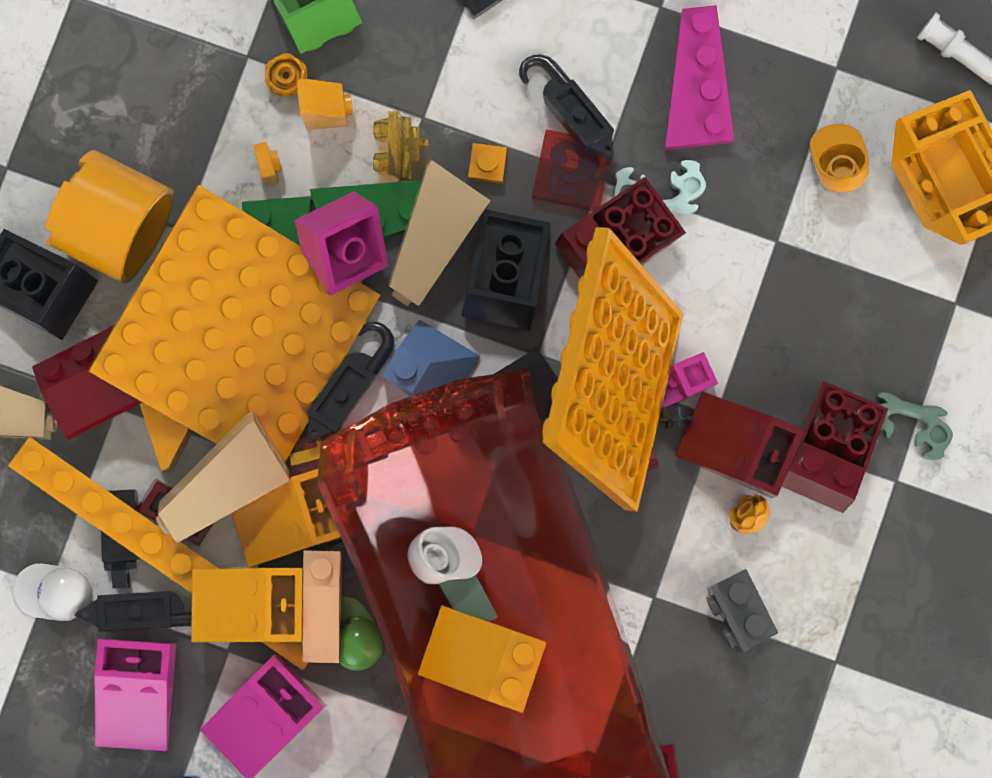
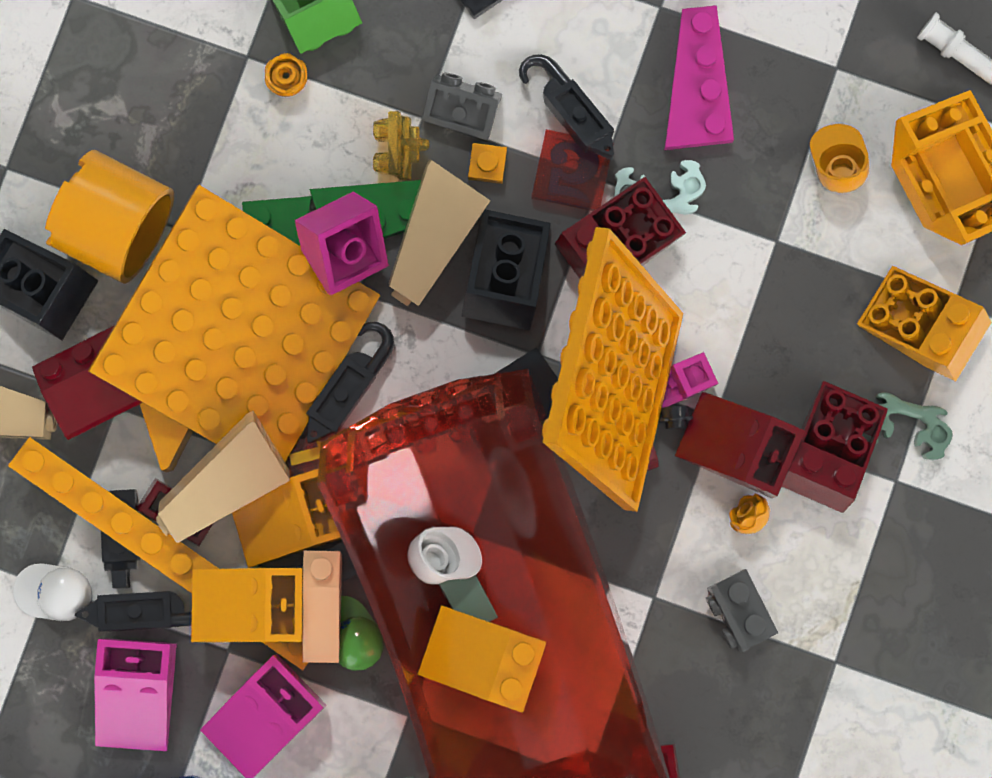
(268, 163): light orange plate -> none
(323, 104): light orange slope -> none
(428, 361): medium blue slope -> none
(461, 105): none -> dark grey bracket
(925, 322): none -> light orange slope

